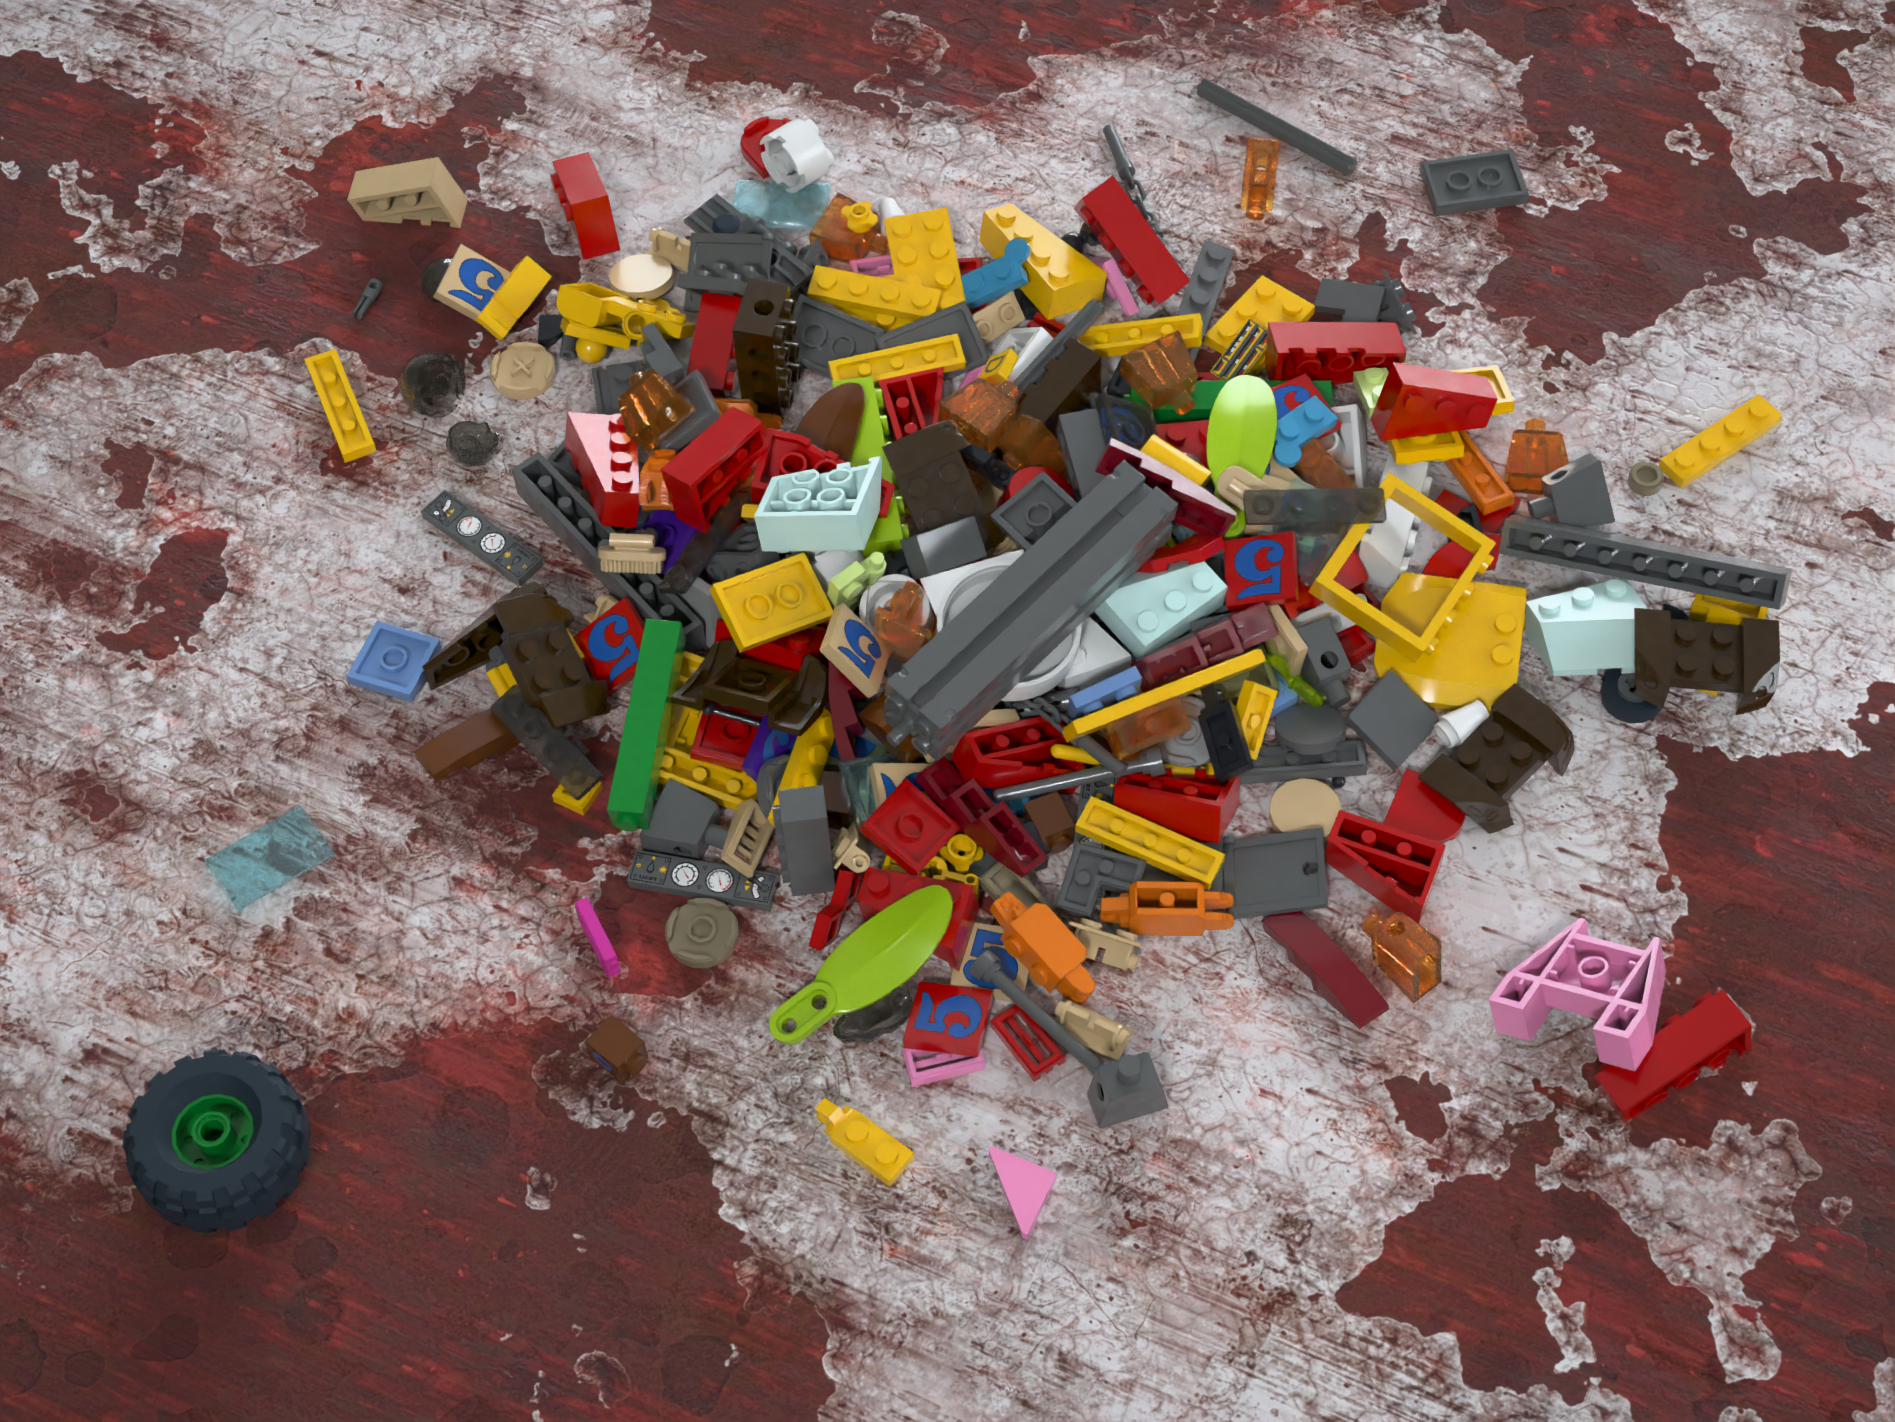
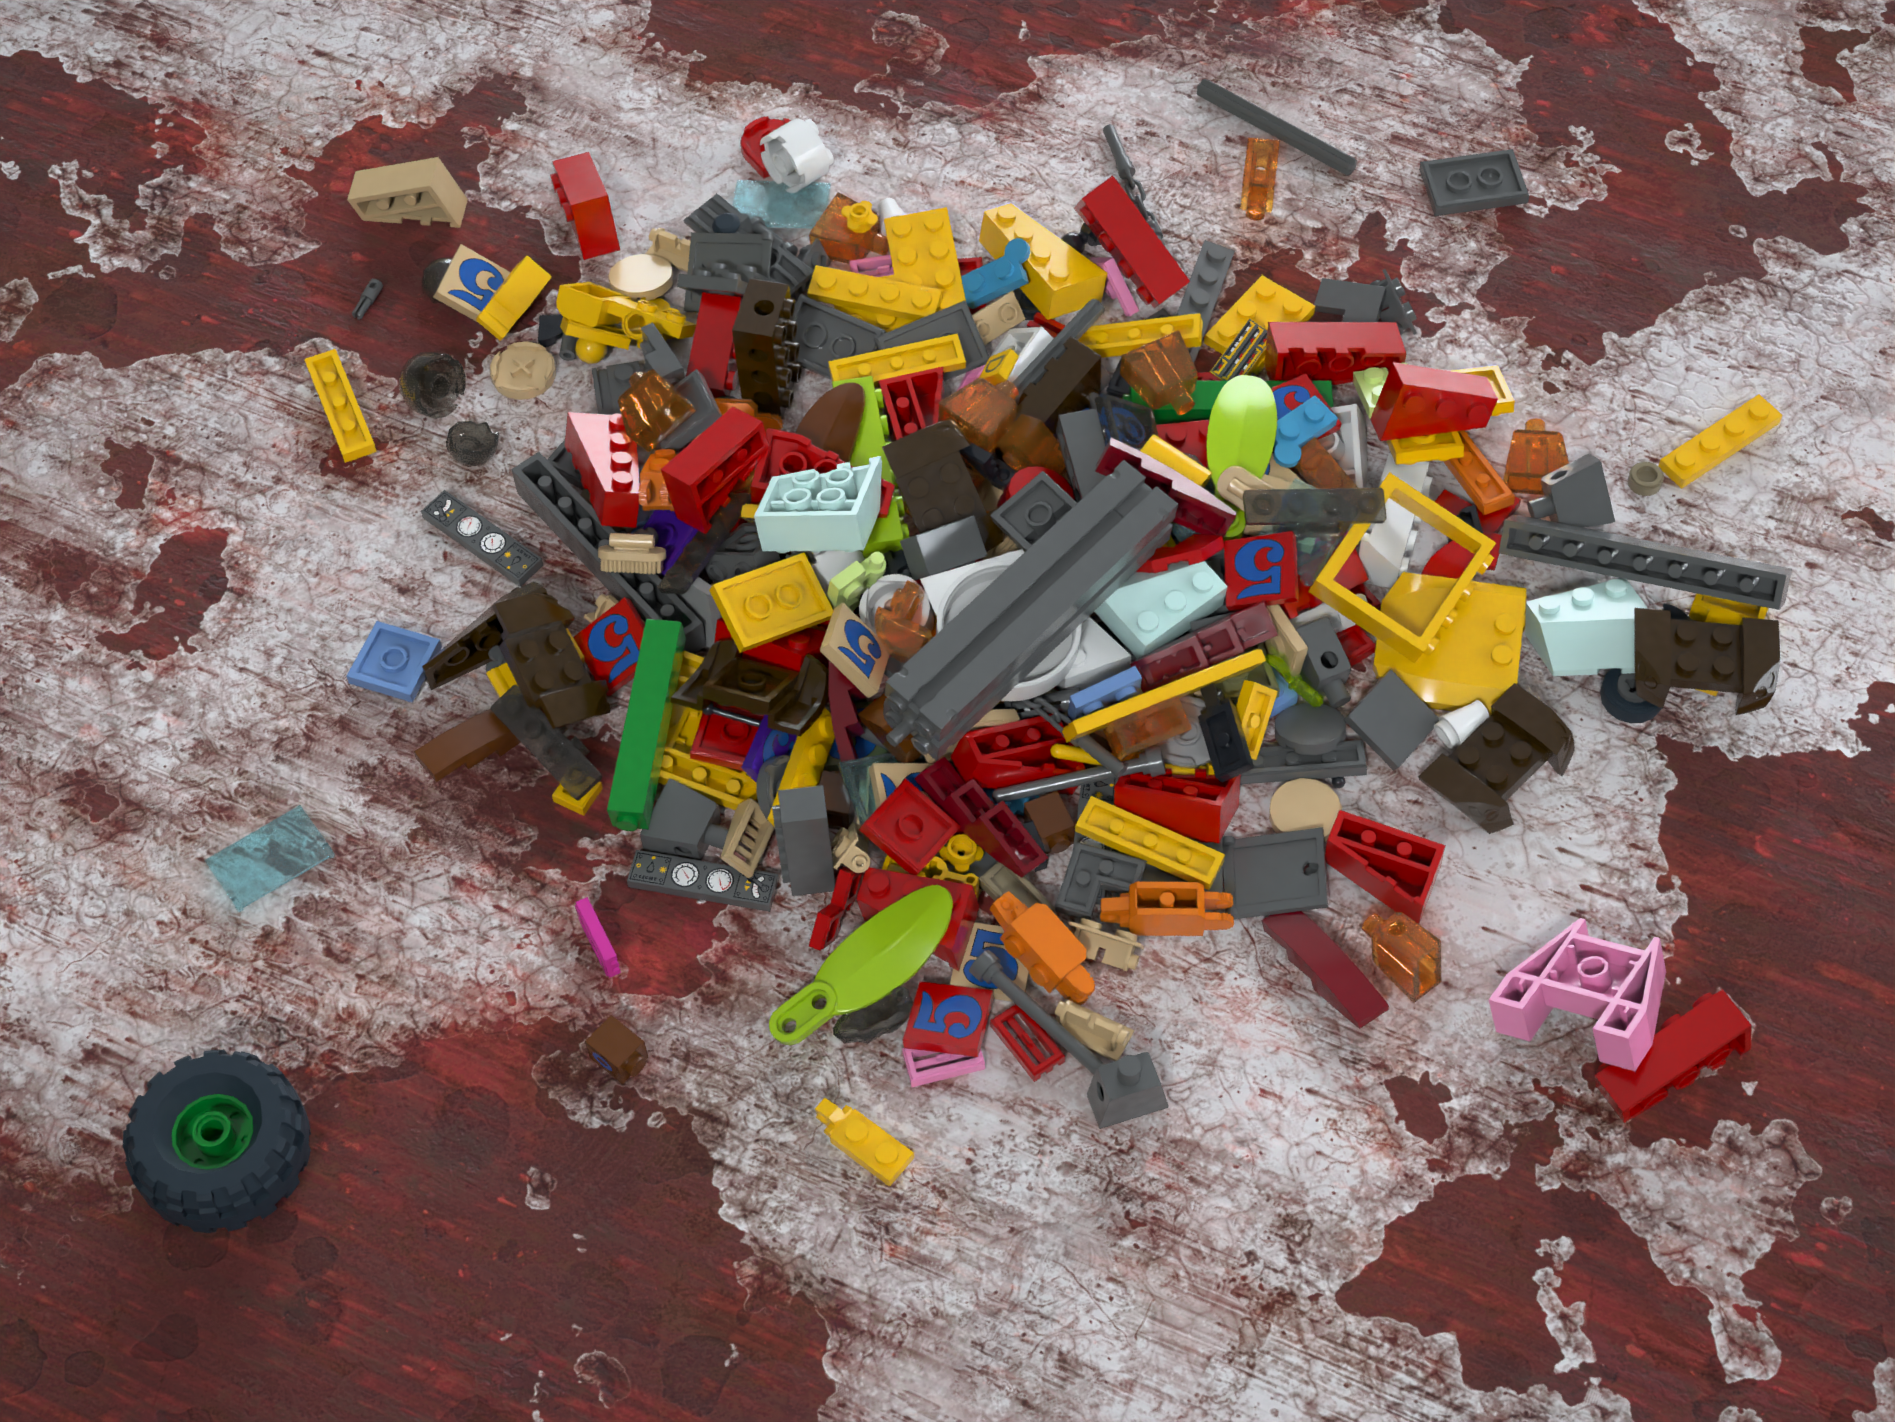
(702, 933): dark tan tile -> none
(1024, 1187): bright pink tile -> none
(1423, 811): red tile -> none

